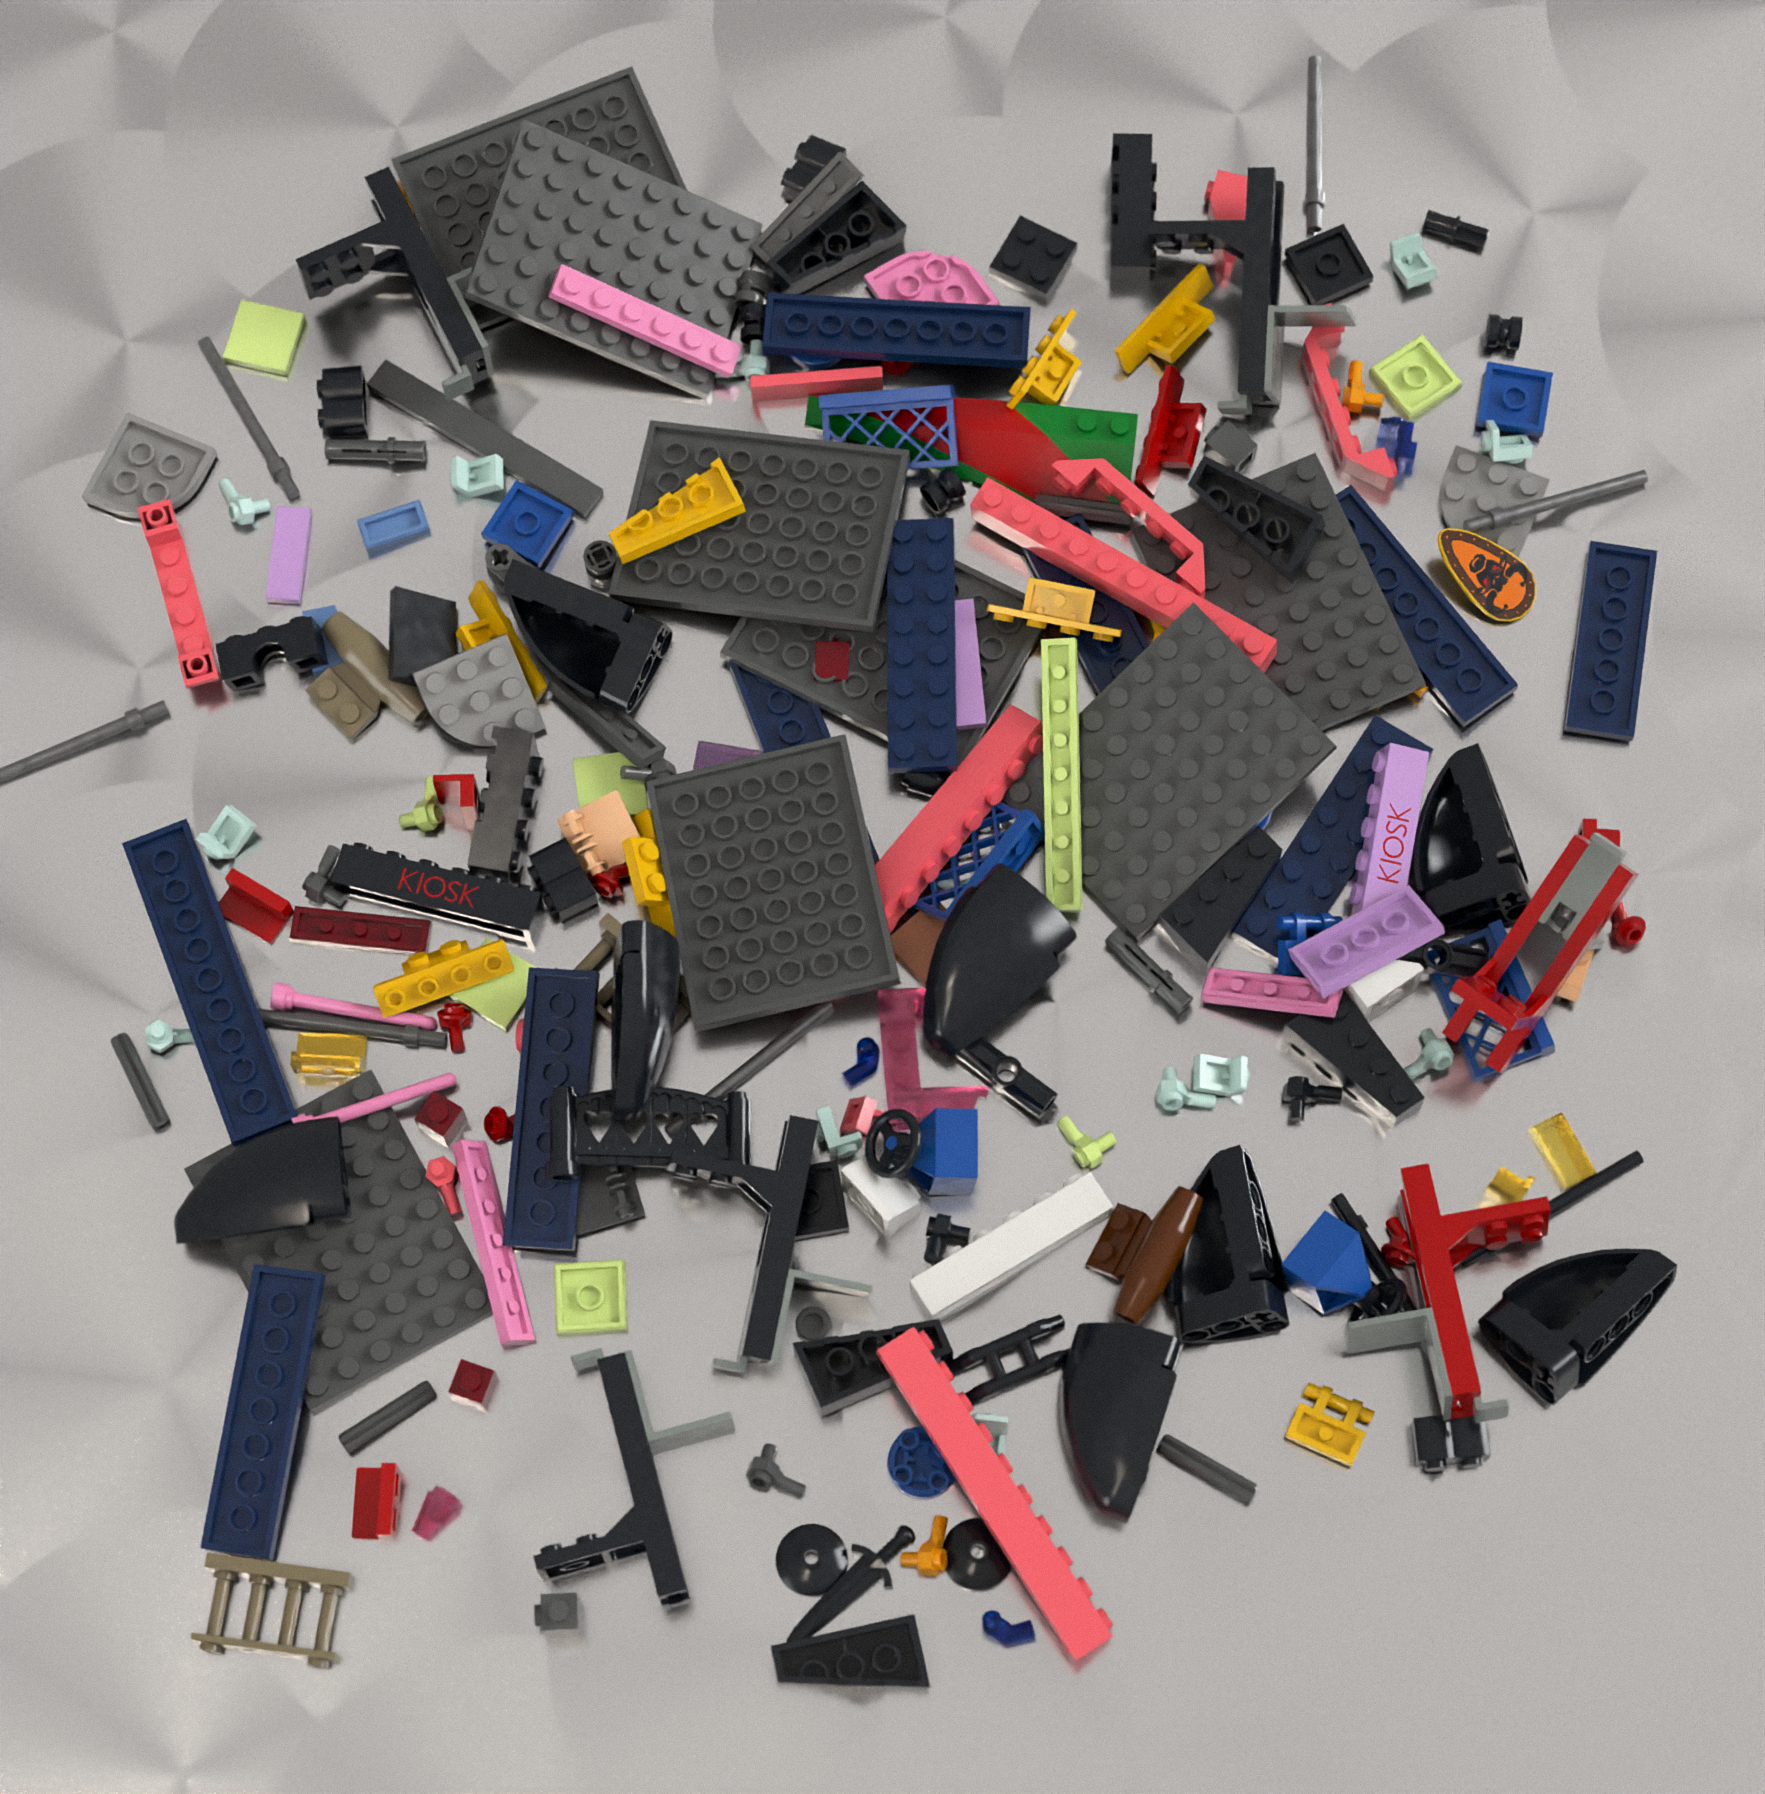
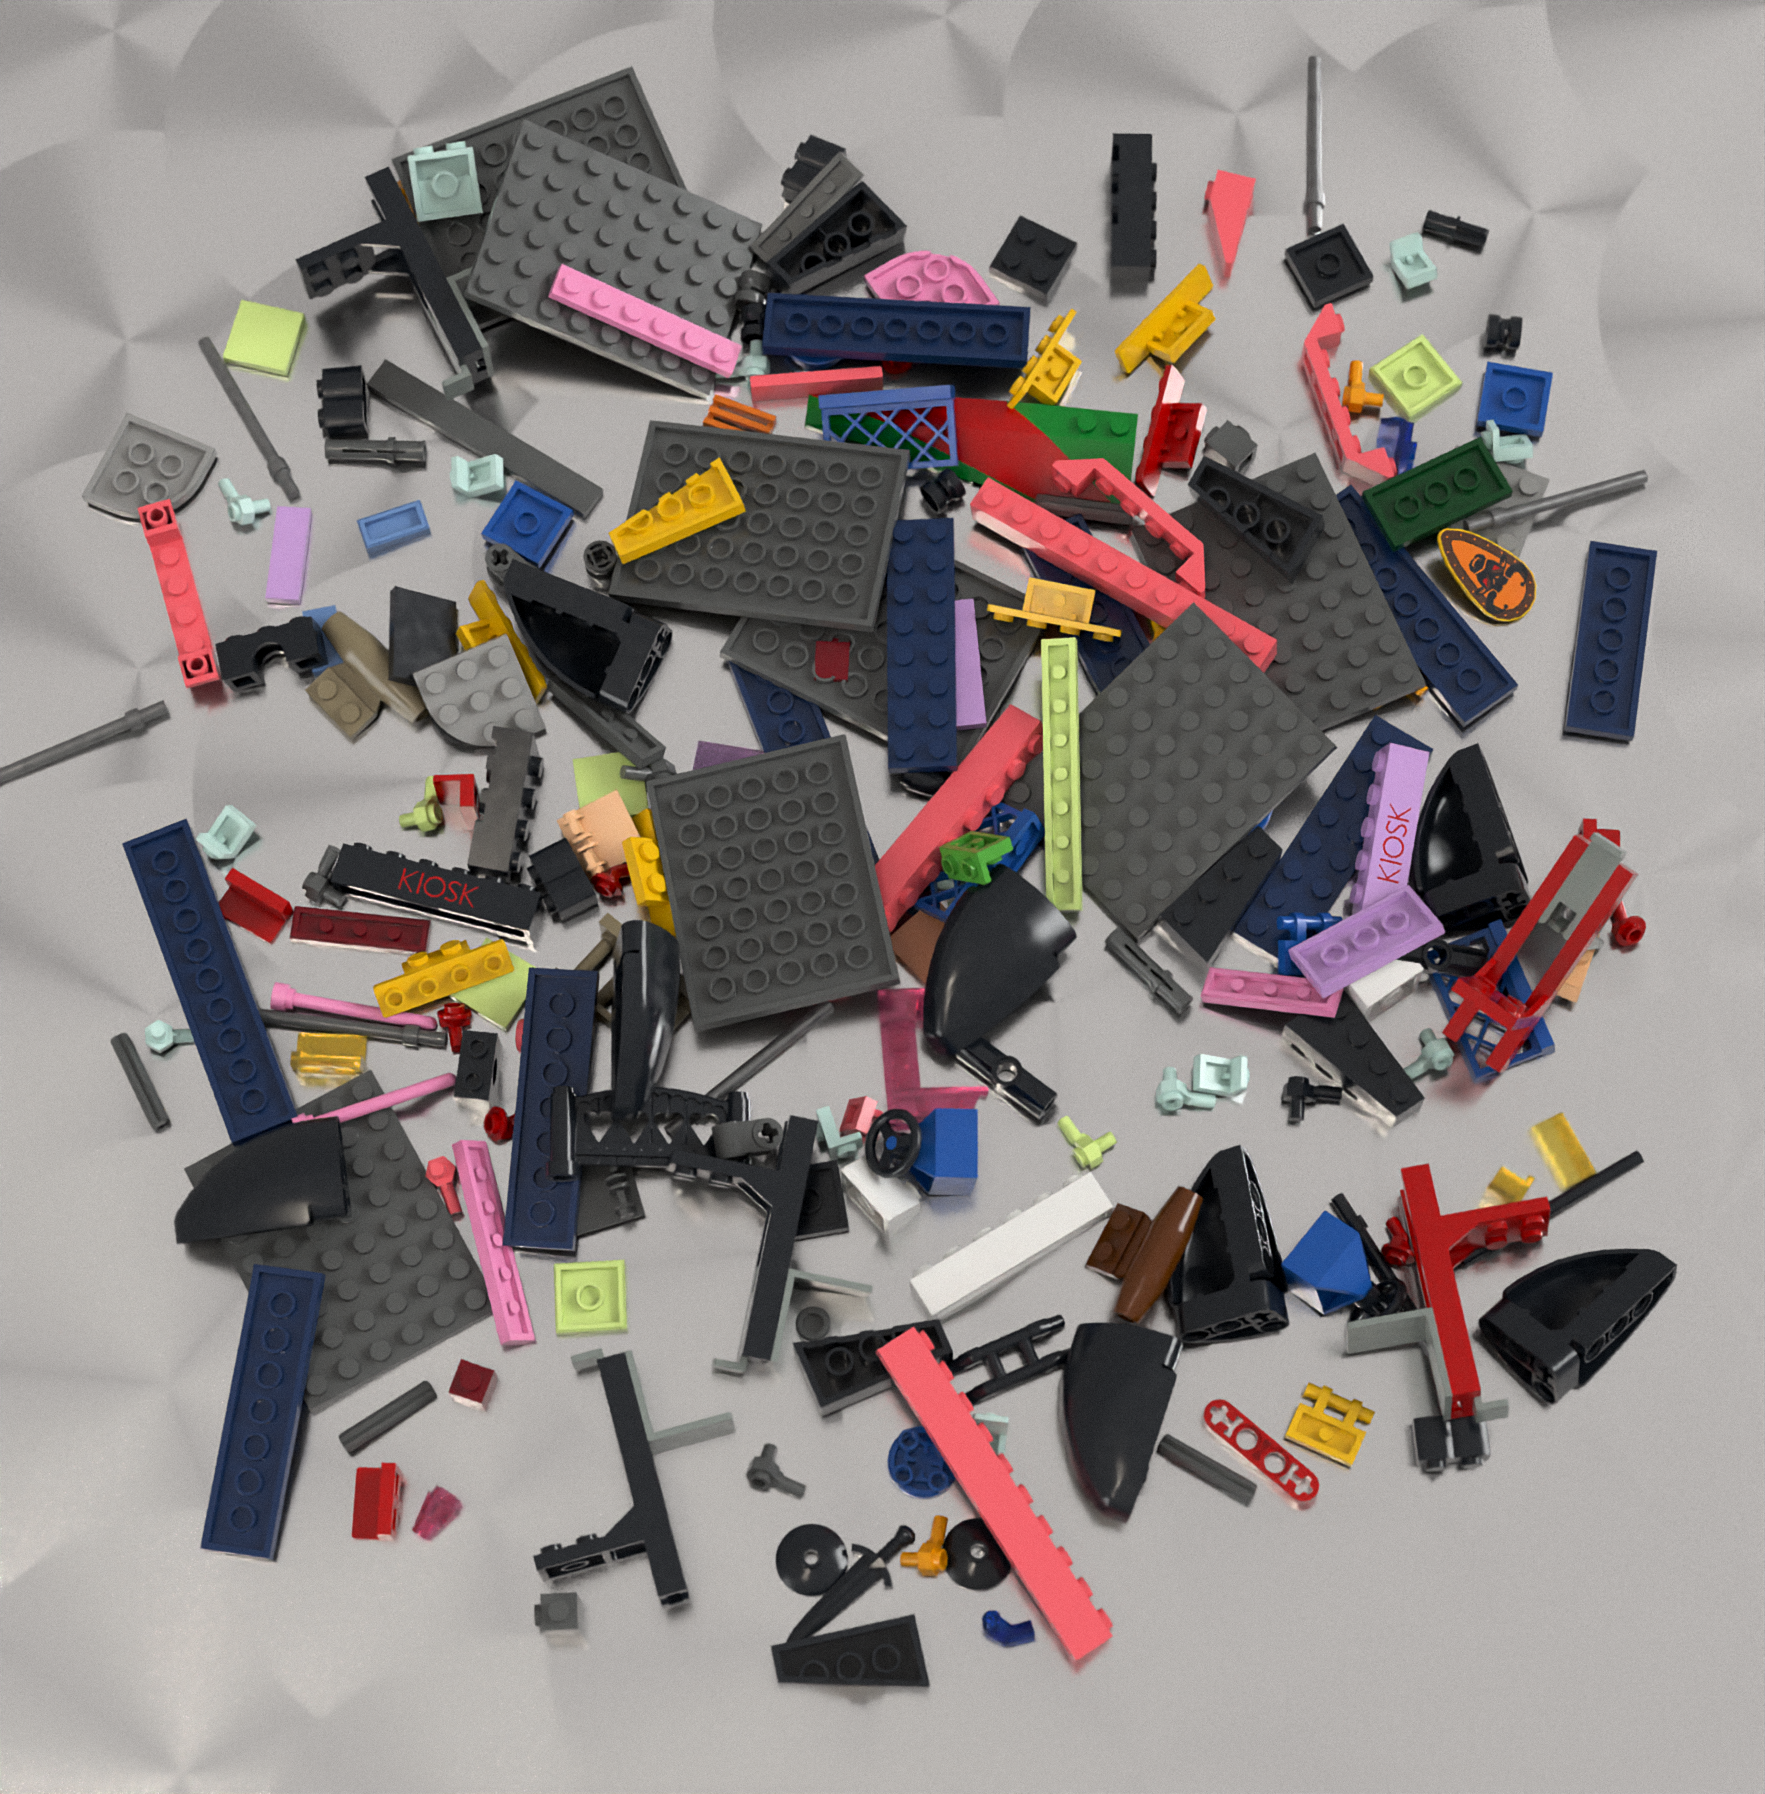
(260, 1576): dark tan fence -> none
(440, 1119): dark red brick -> none
(444, 182): none -> light aqua plate
(477, 1070): none -> black brick
(740, 1138): none -> dark grey piece
(741, 409): none -> orange tile
(866, 1062): clear blue arm -> none
(939, 1231): black piece -> none
(970, 854): none -> bright green bracket
(1263, 320): black piece -> none
(1264, 1447): none -> red beam
(1436, 494): none -> dark green plate

